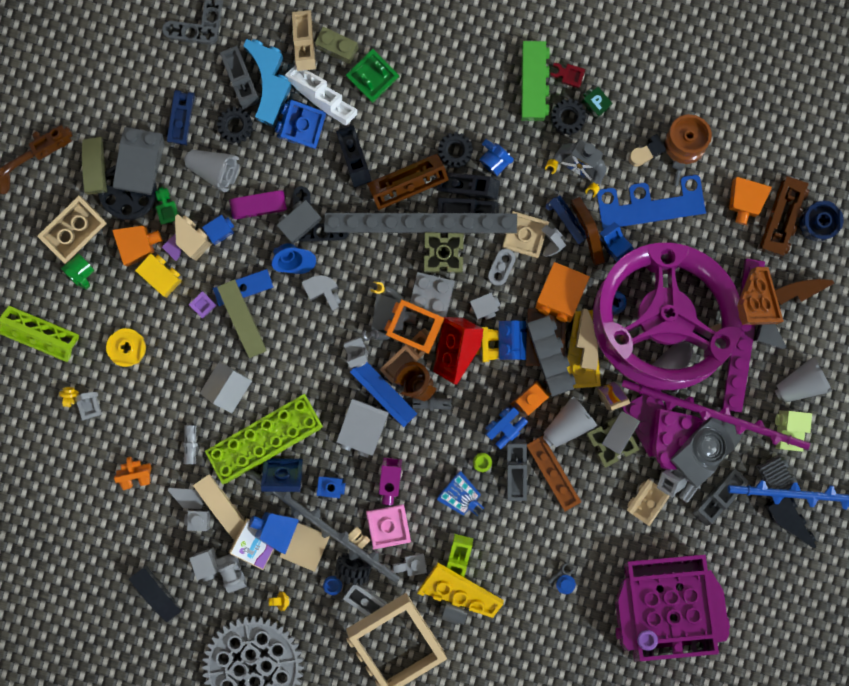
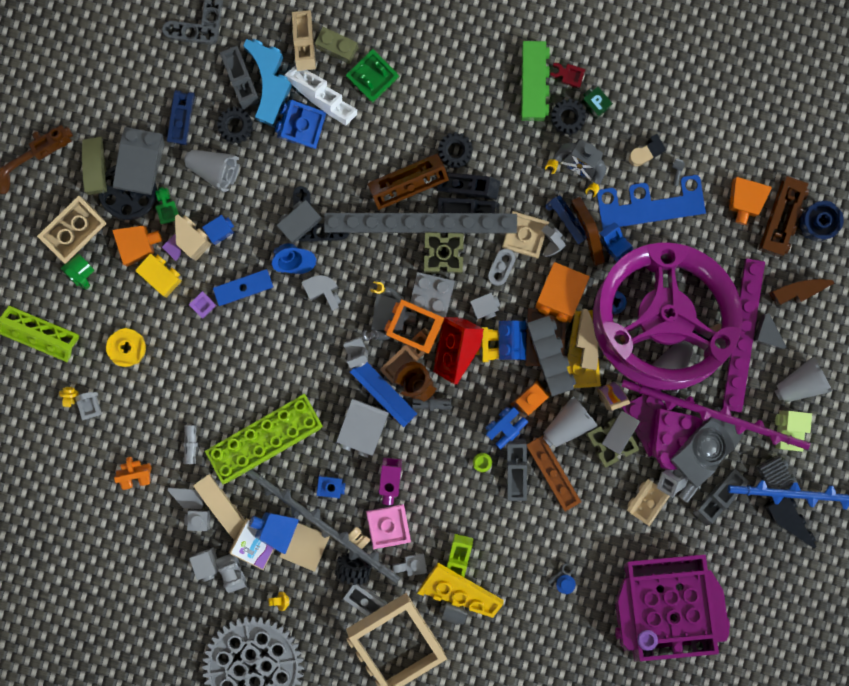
(155, 594): black slope -> none
(225, 387): light grey slope -> none
(242, 318): olive slope -> none
(258, 204): magenta beam -> none
(282, 475): dark blue plate -> none
(332, 585): blue plate -> none
(354, 156): black slope -> none
(461, 495): torso -> none
(496, 158): blue piece -> none
(688, 139): dark orange wheel -> none
(759, 300): dark orange plate -> none

